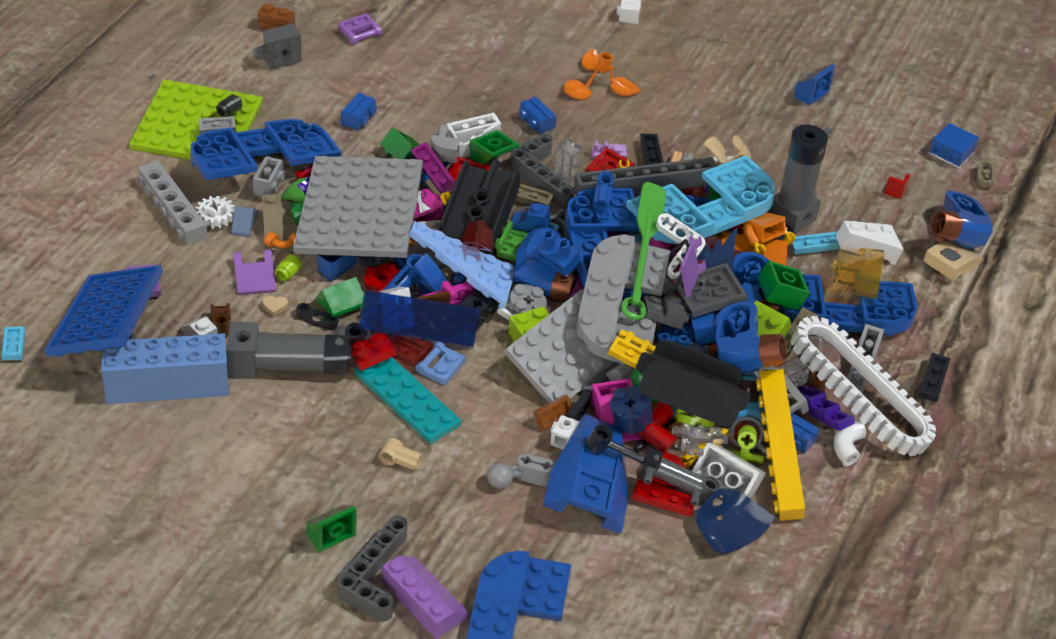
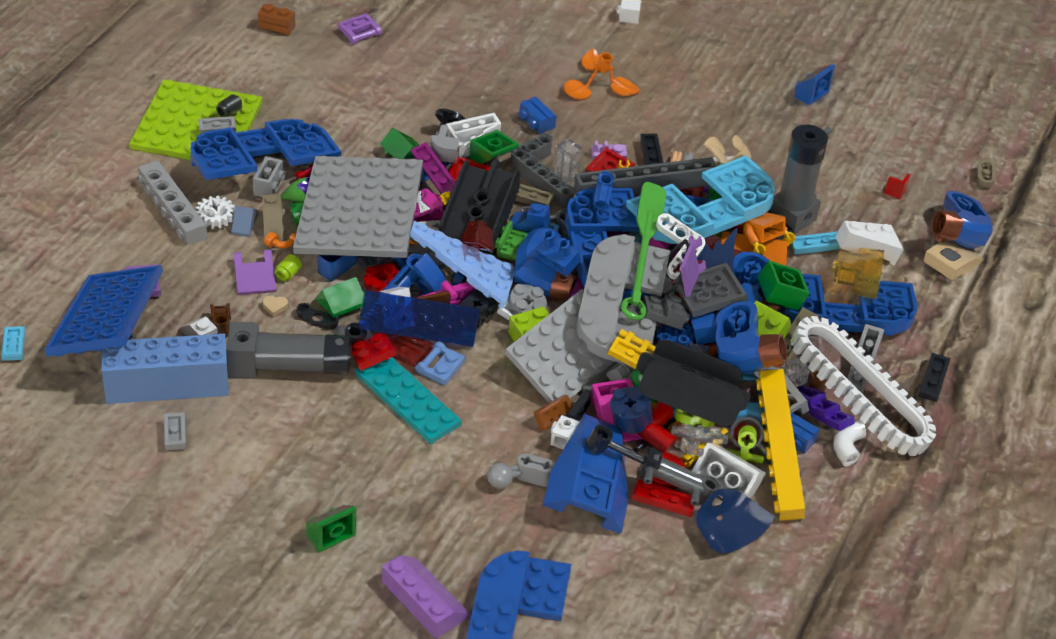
(174, 431): none -> light grey plate
(280, 46): dark grey hinge -> none
(358, 111): blue brick -> none
(366, 565): dark grey beam -> none
(395, 452): tan piece -> none
(448, 116): none -> black dish
(954, 145): blue piece -> none

